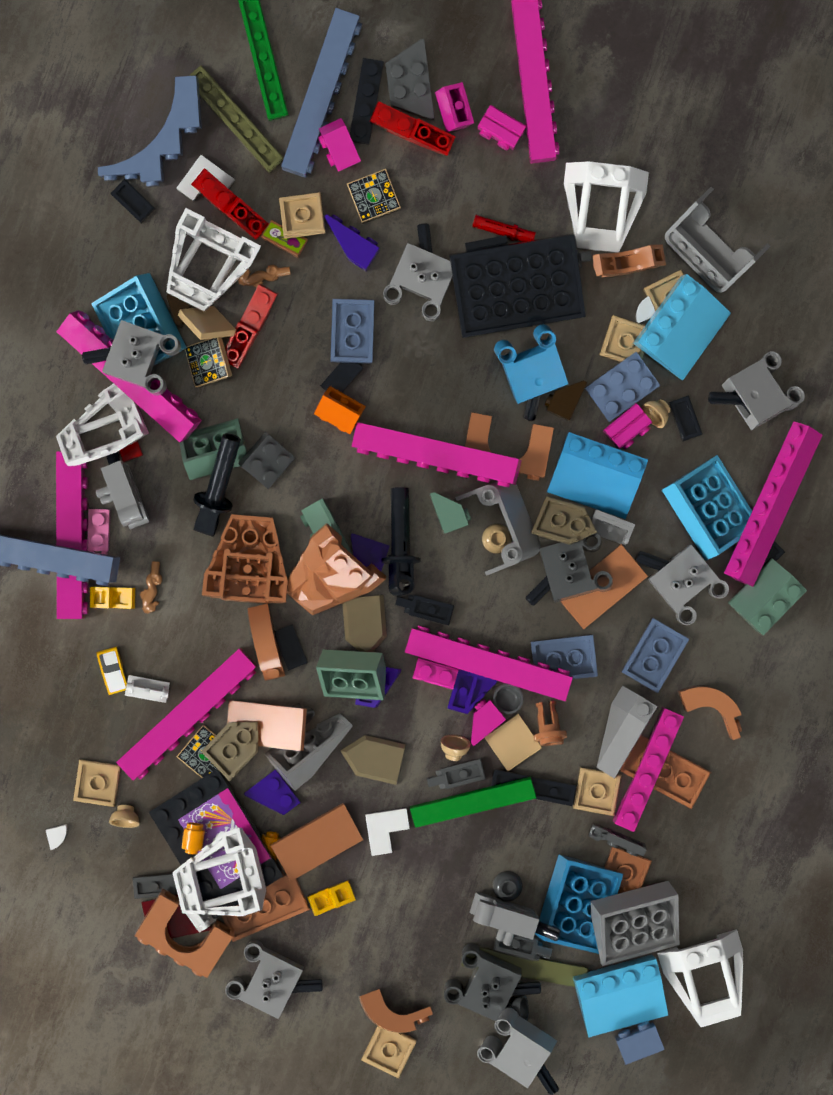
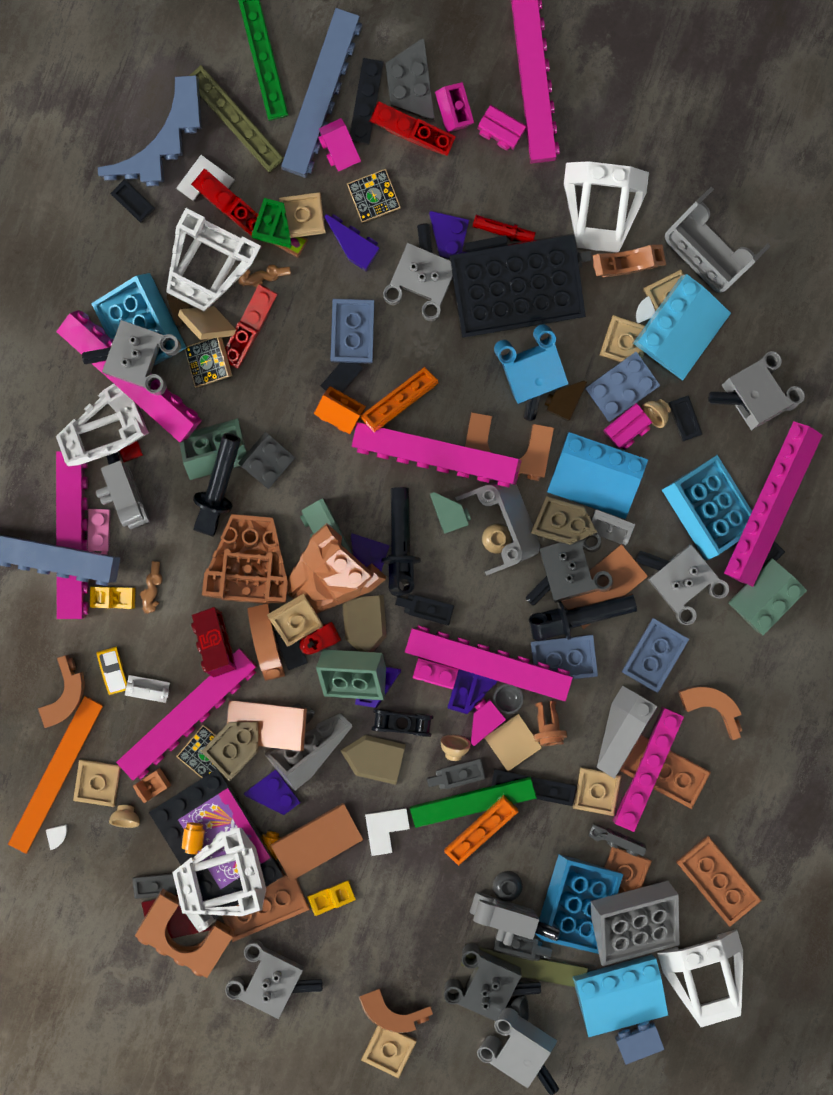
(55, 774): none -> orange tile
(70, 698): none -> nougat arch
(151, 785): none -> nougat bracket
(213, 642): none -> dark red brick
(272, 224): none -> green wing
(295, 620): none -> tan tile
(322, 638): none -> red piece
(389, 722): none -> black piece
(399, 399): none -> orange tile
(448, 233): none -> dark purple wing
(481, 830): none -> orange tile
(562, 620): none -> black piece
(718, 881): none -> nougat tile

